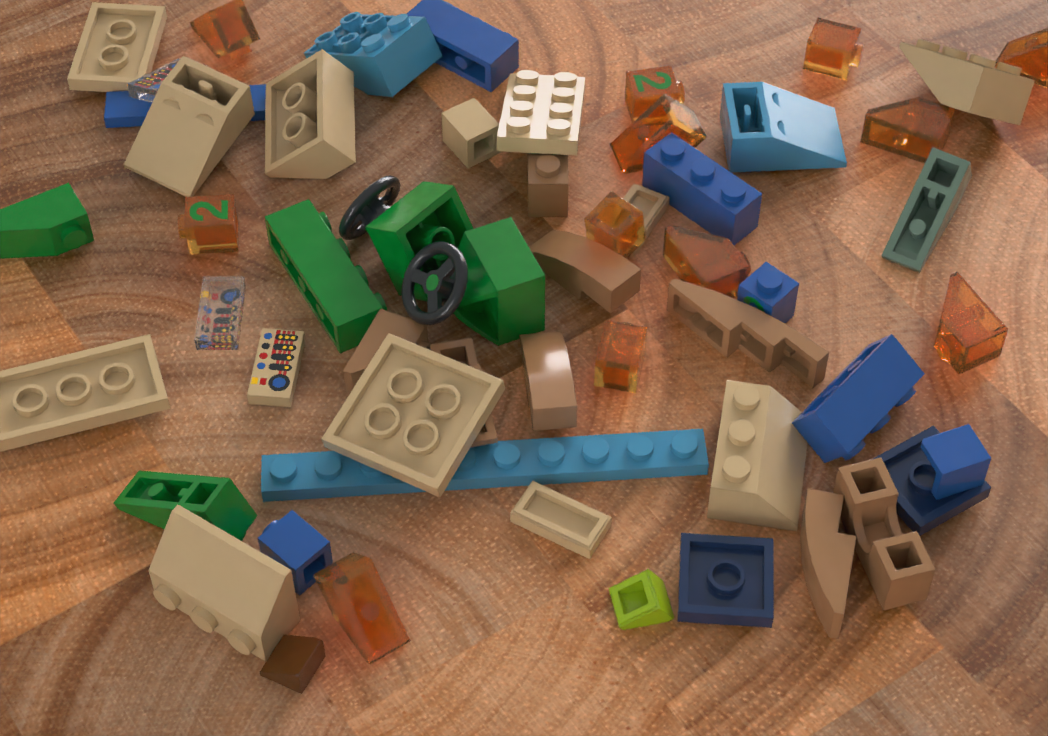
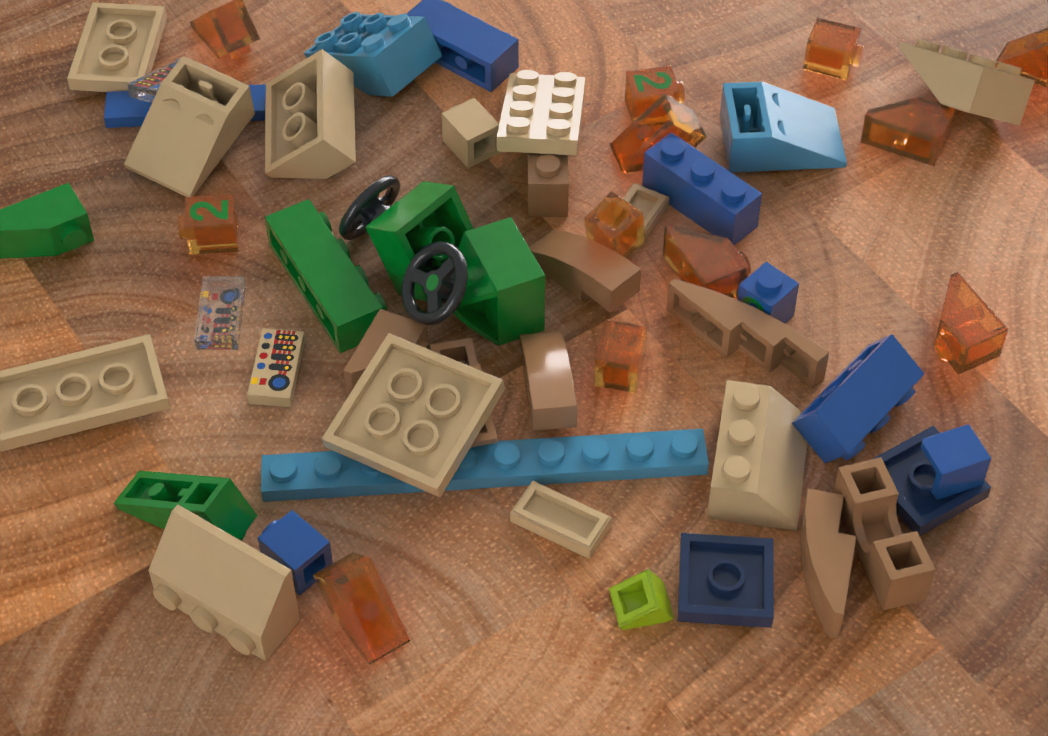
(294, 661): reddish brown slope -> none
(928, 209): sand green slope -> none

